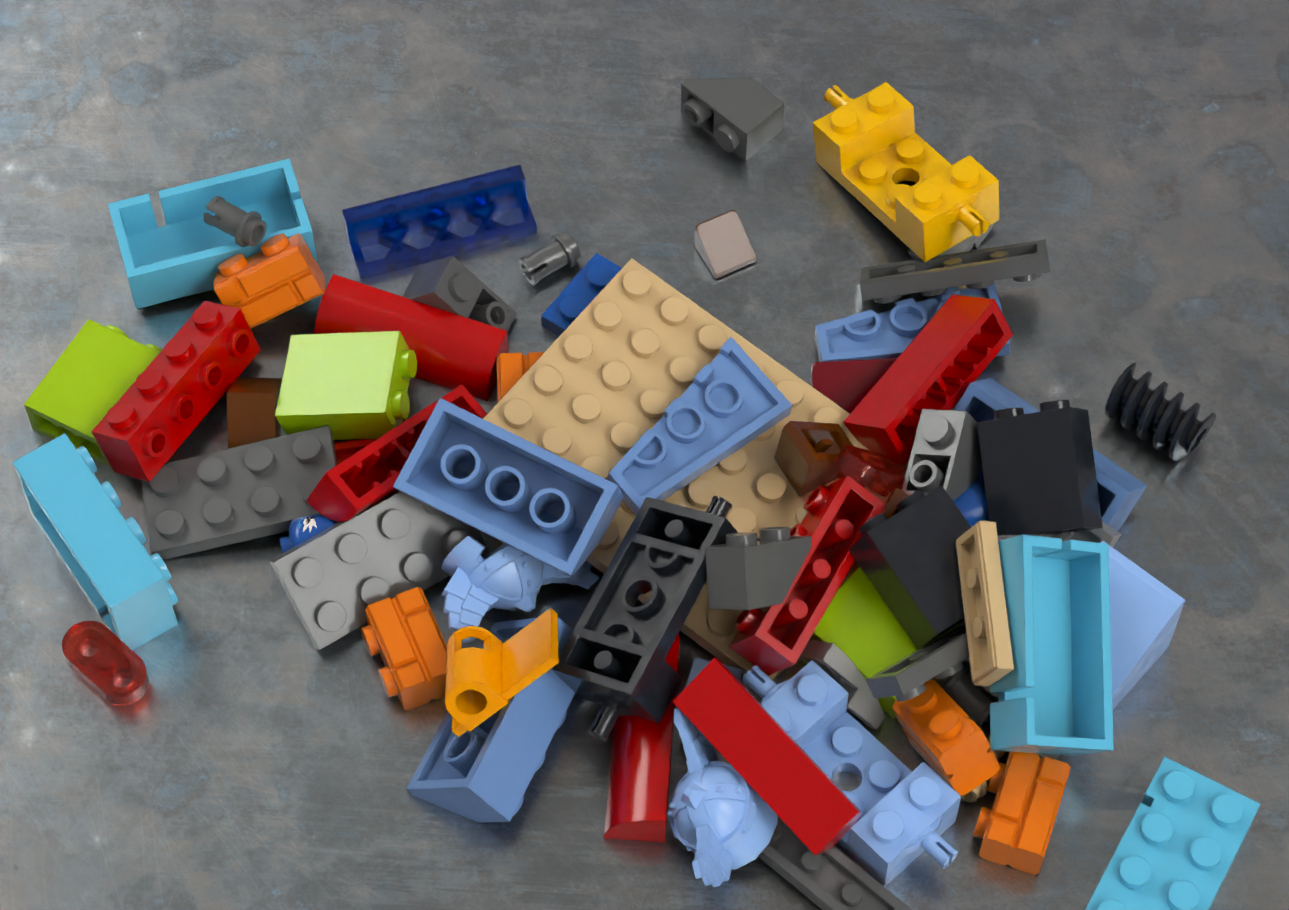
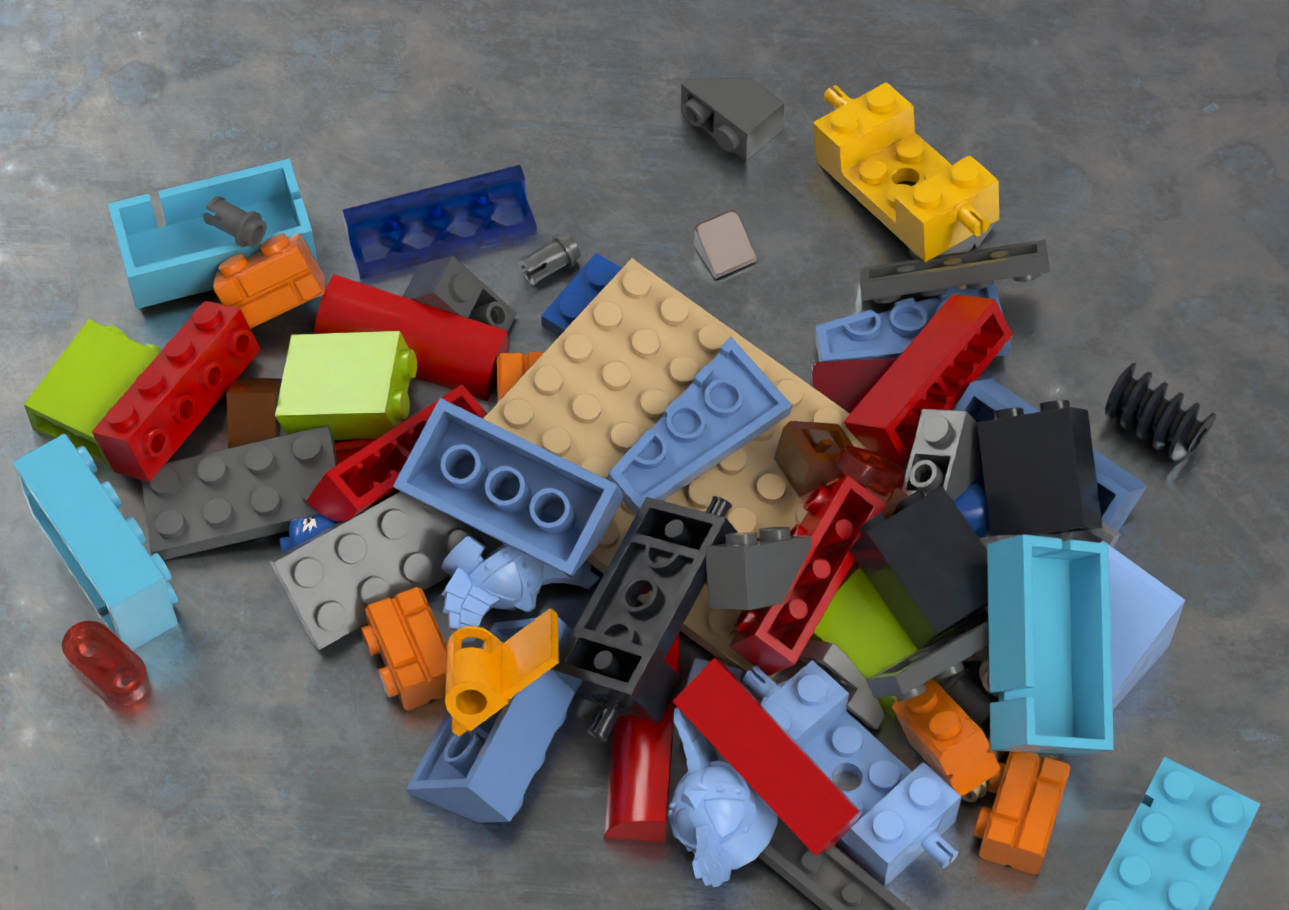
(984, 604): tan tile -> none

